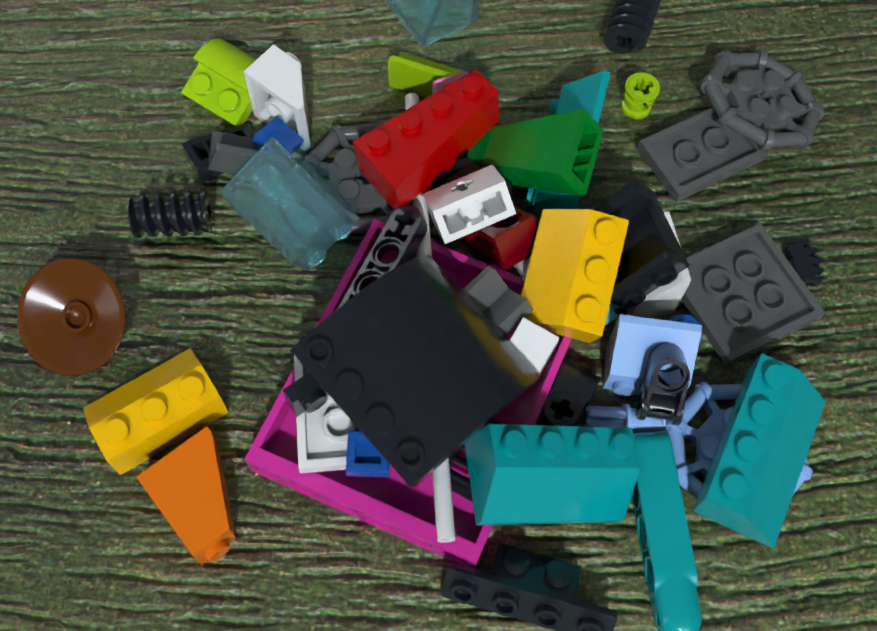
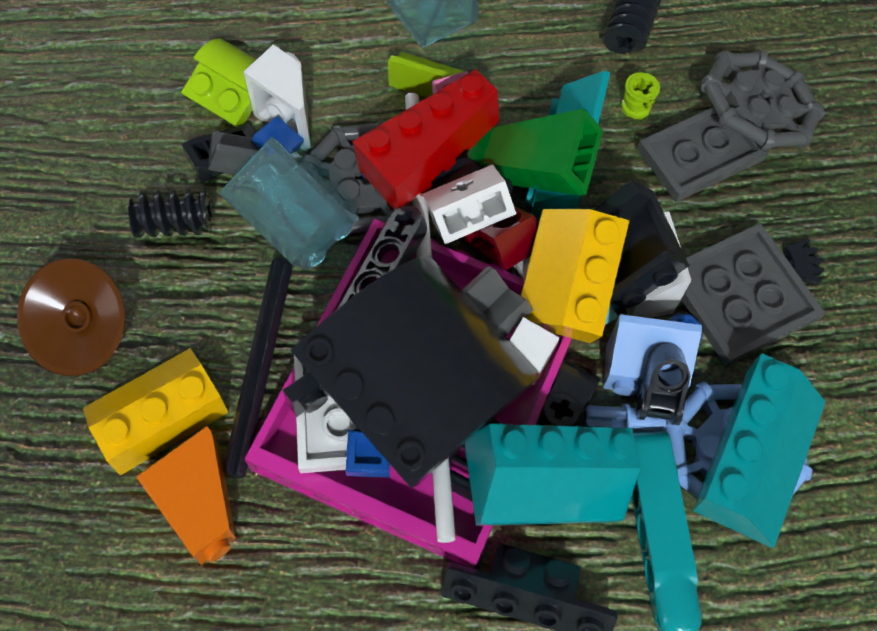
(257, 369): none -> black axle

